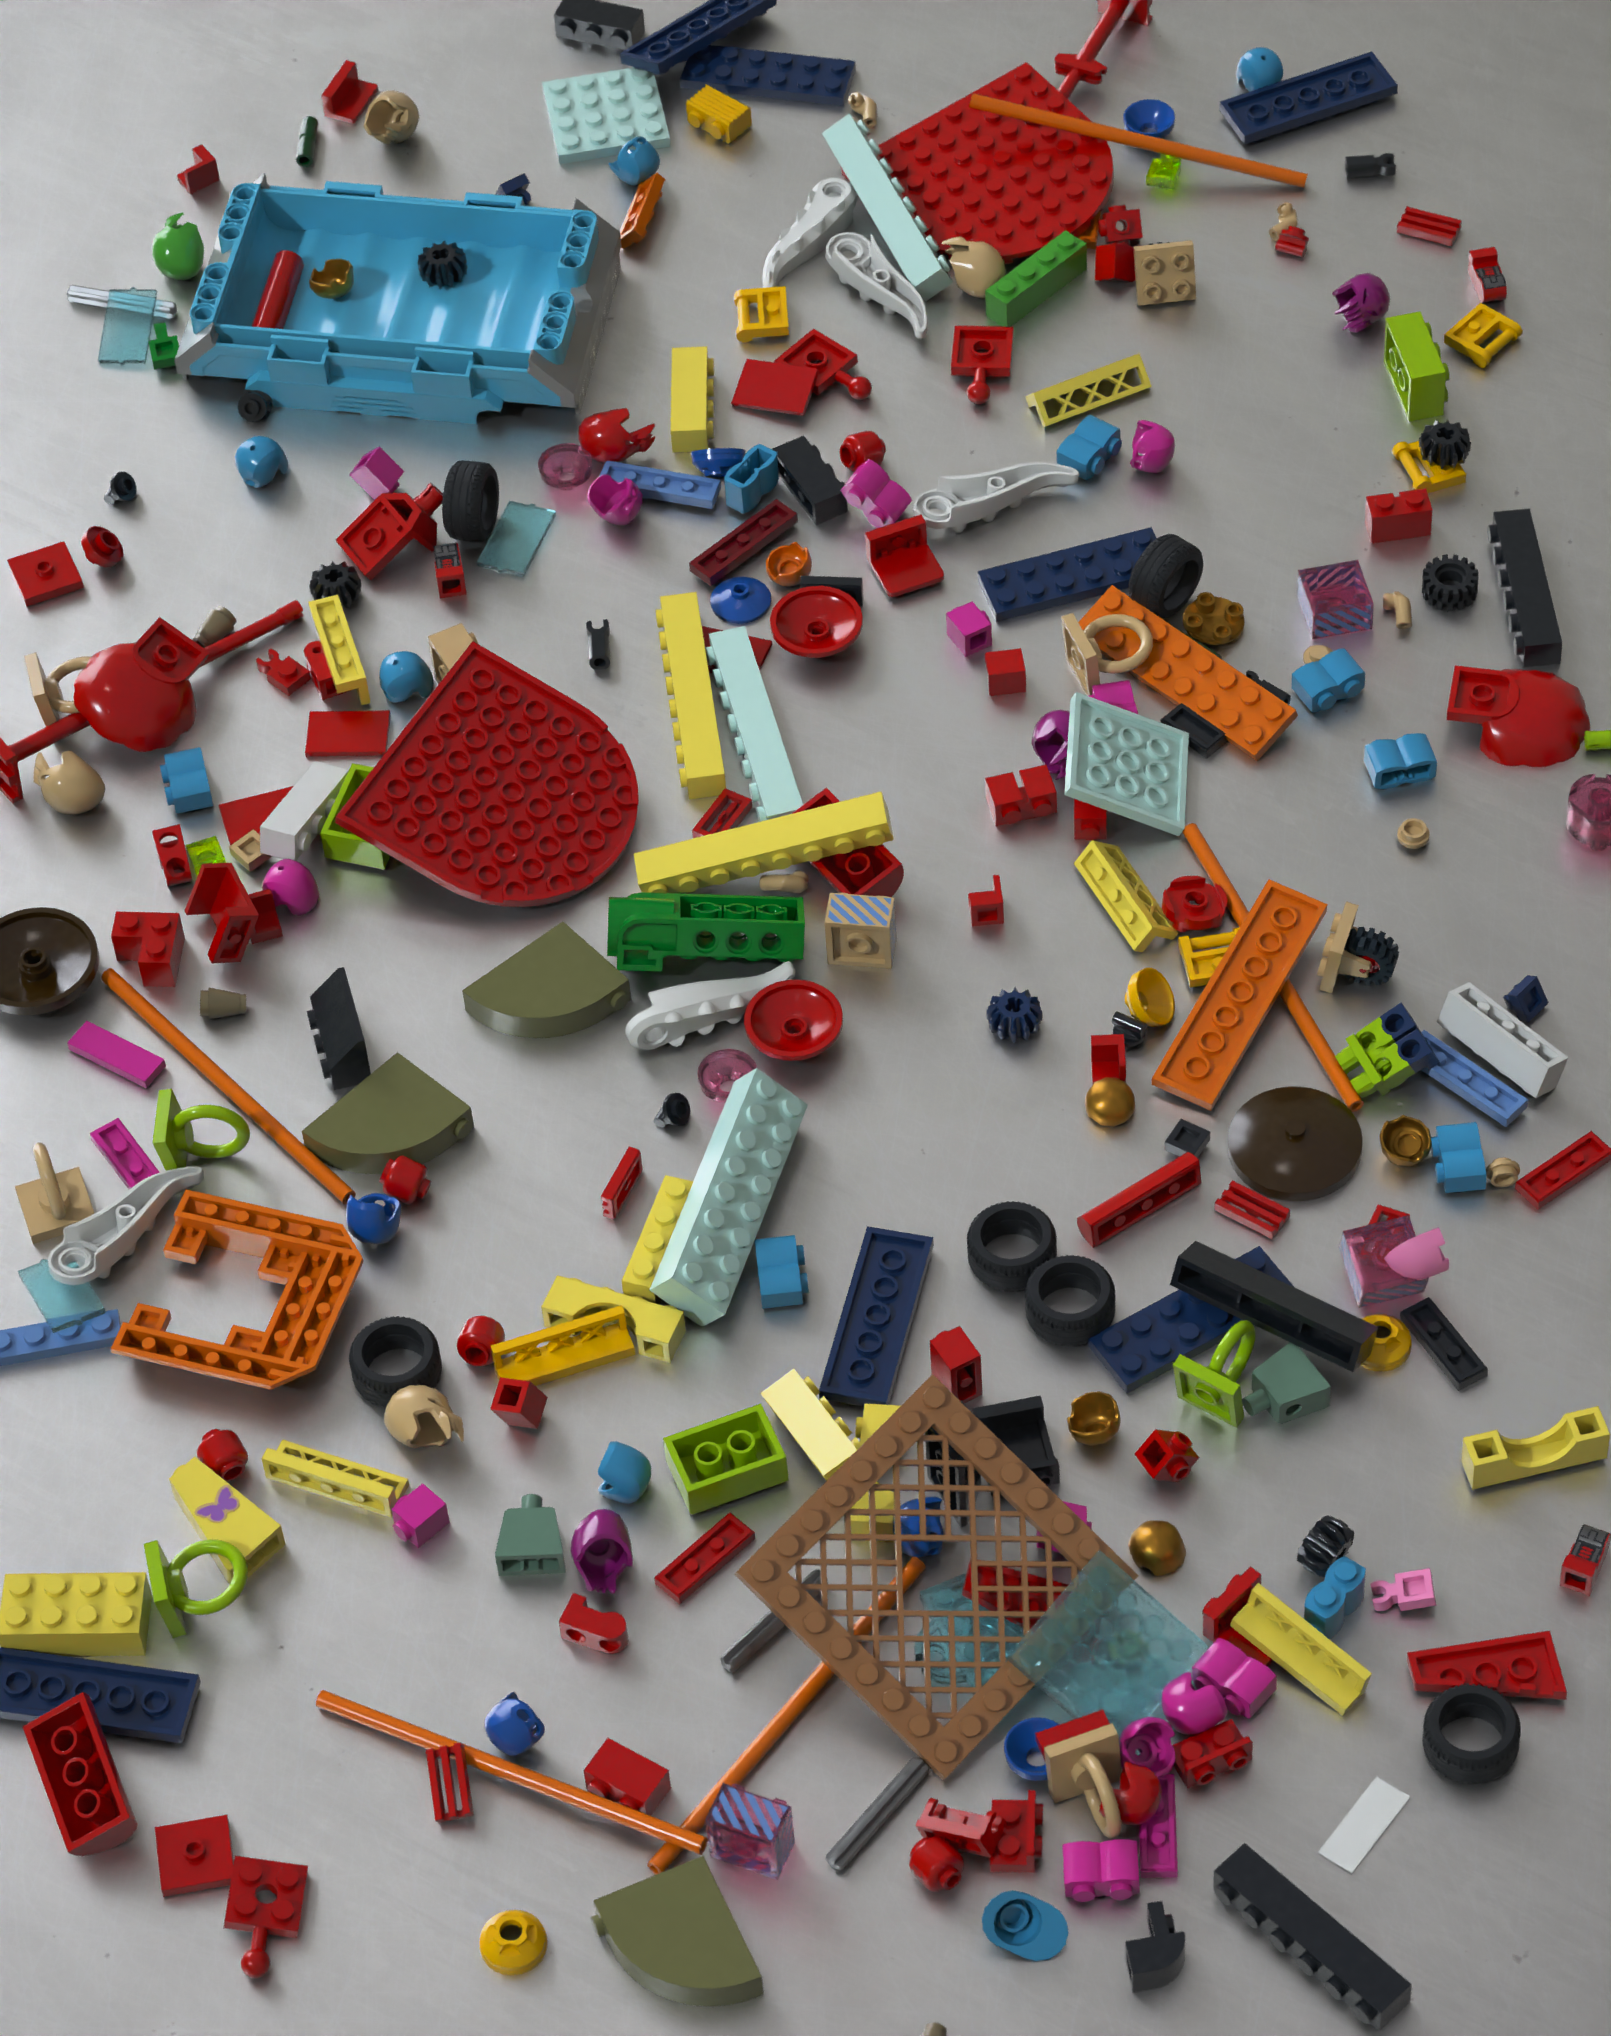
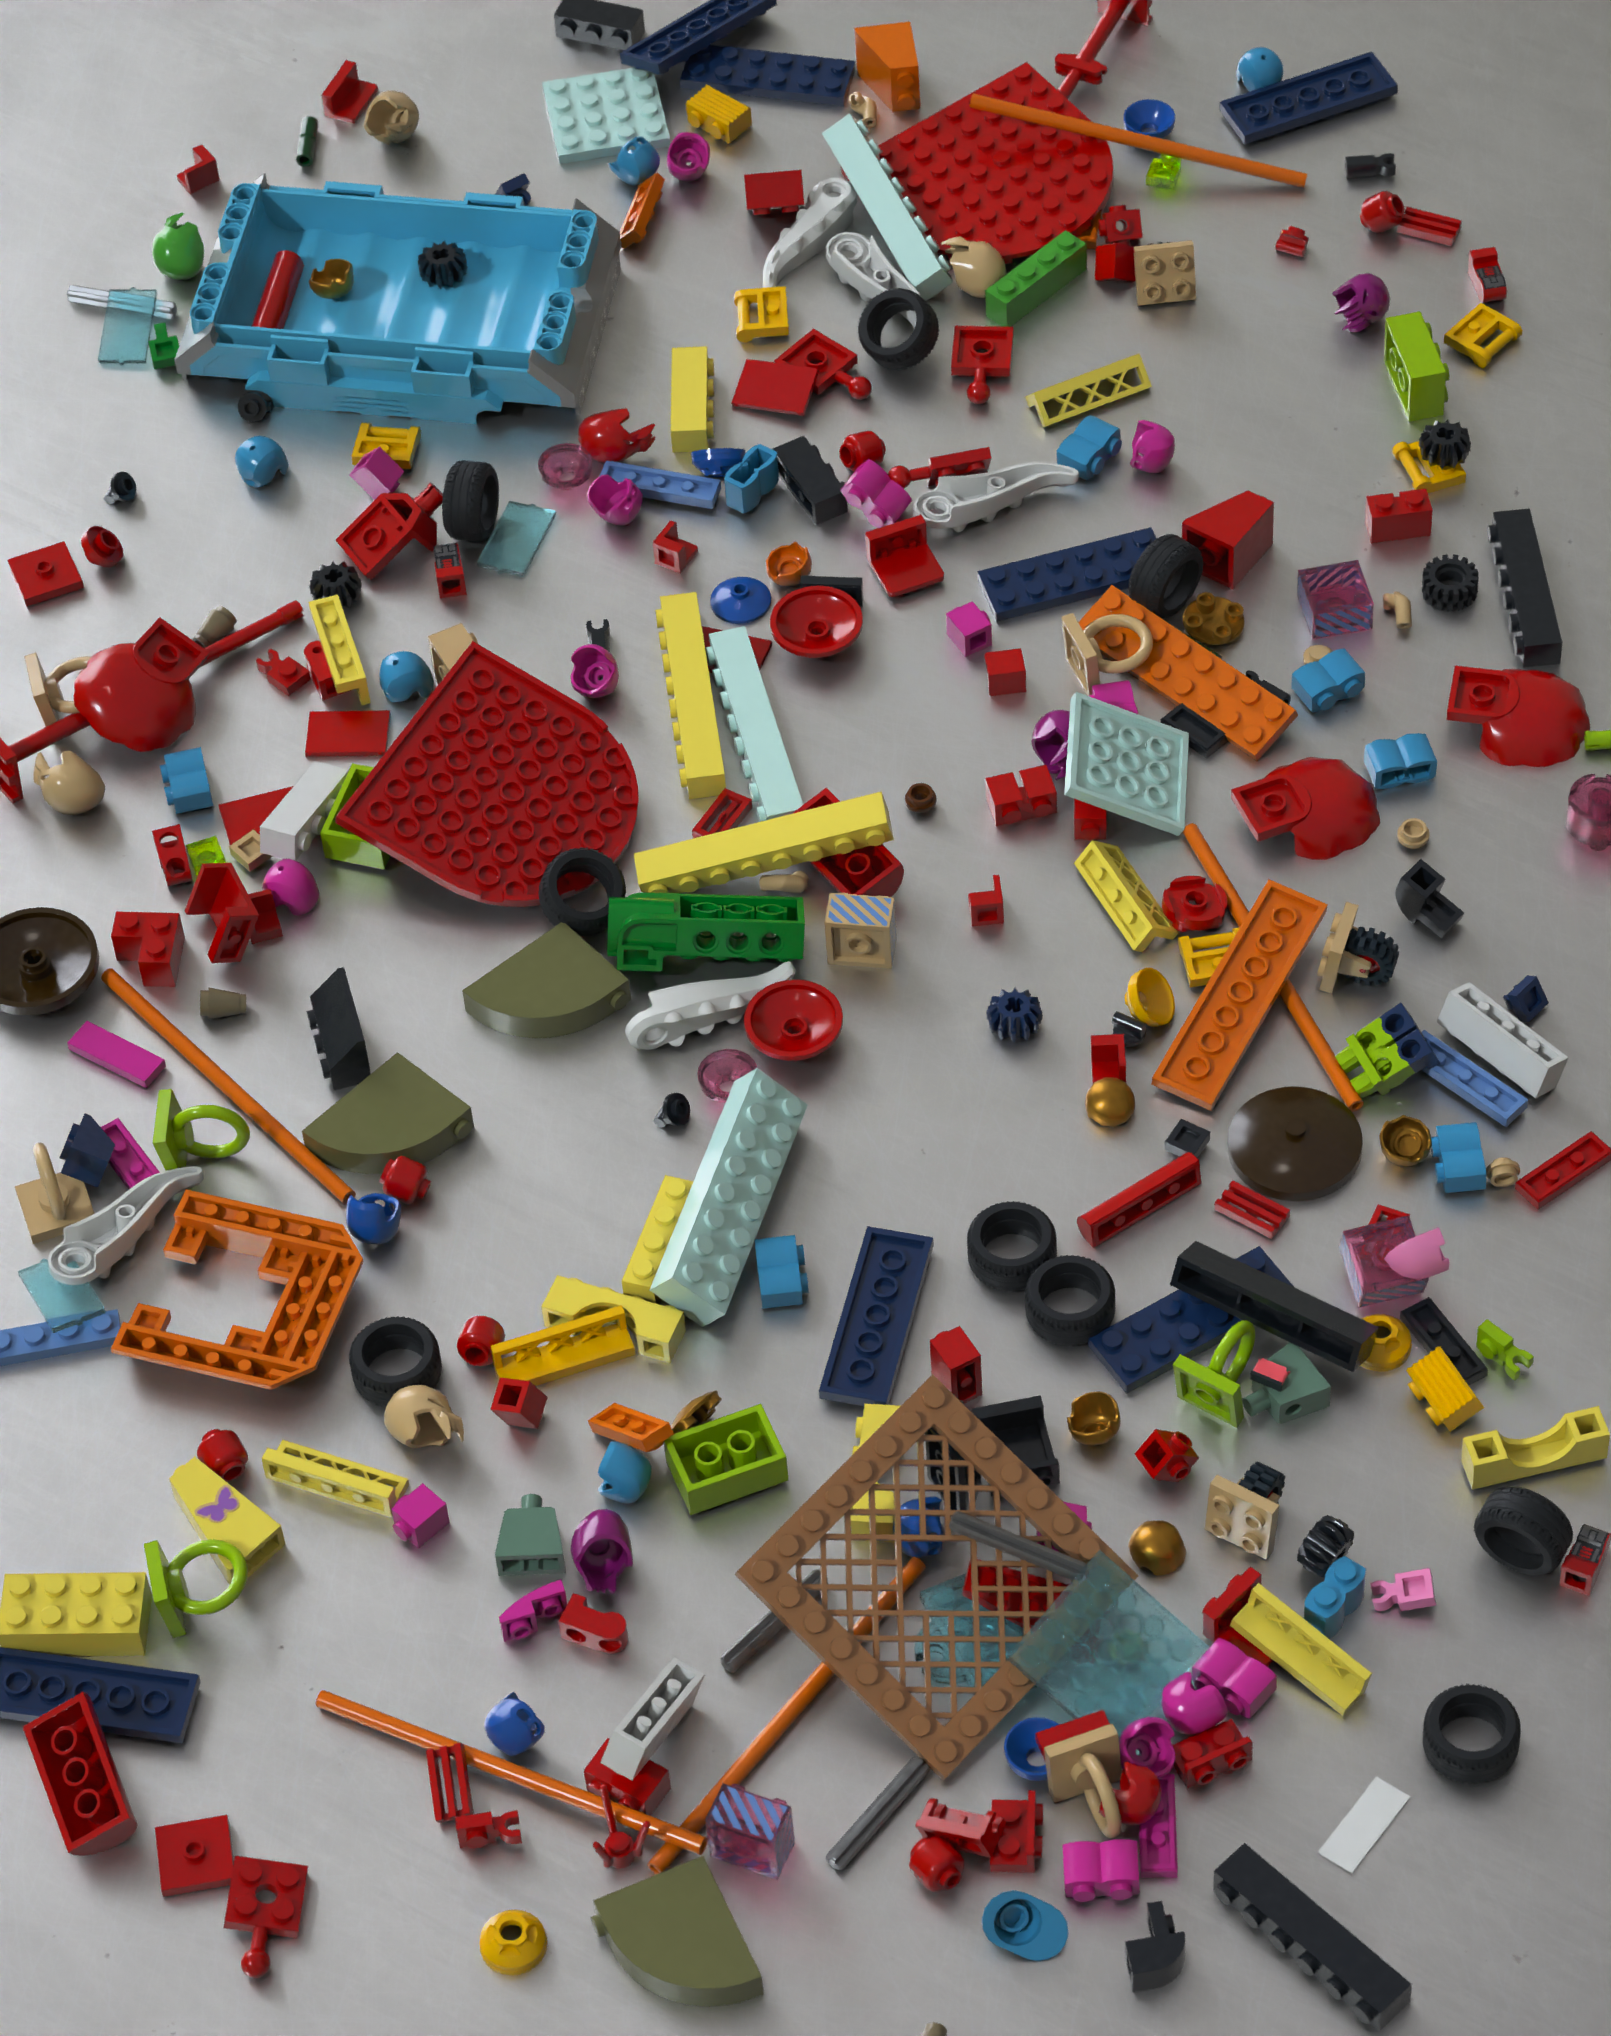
(86, 1152): none -> dark blue slope
(396, 442): none -> yellow plate
(482, 1829): none -> red plate
(520, 1618): none -> dark pink slope
(588, 862): none -> black tyre
(590, 665): none -> dark pink helmet
(619, 1846): none -> red plant
(621, 1183): red tile -> none
(631, 1427): none -> orange plate
(652, 1718): none -> white brick
(671, 551): none -> red panel
(688, 148): none -> dark pink helmet
(697, 1410): none -> pearl gold dish
(704, 1558): red tile -> none
(743, 542): dark red plate -> none
(774, 191): none -> red brick
(811, 1422): light yellow brick -> none
(889, 64): none -> orange slope
(916, 346): none -> black tyre
(920, 798): none -> reddish brown plate
(954, 464): none -> red plate
(1015, 1545): none -> flat silver axle
(1232, 536): none -> red slope
(1246, 1510): none -> tan plate
(1269, 1374): none -> coral piece
(1287, 218): tan arm -> none
(1314, 799): none -> red animal
(1382, 212): none -> red head
(1421, 899): none -> black brick
(1444, 1389): none -> yellow brick
(1499, 1346): none -> lime plate
(1511, 1665): red wing -> none
(1523, 1530): none -> black tyre

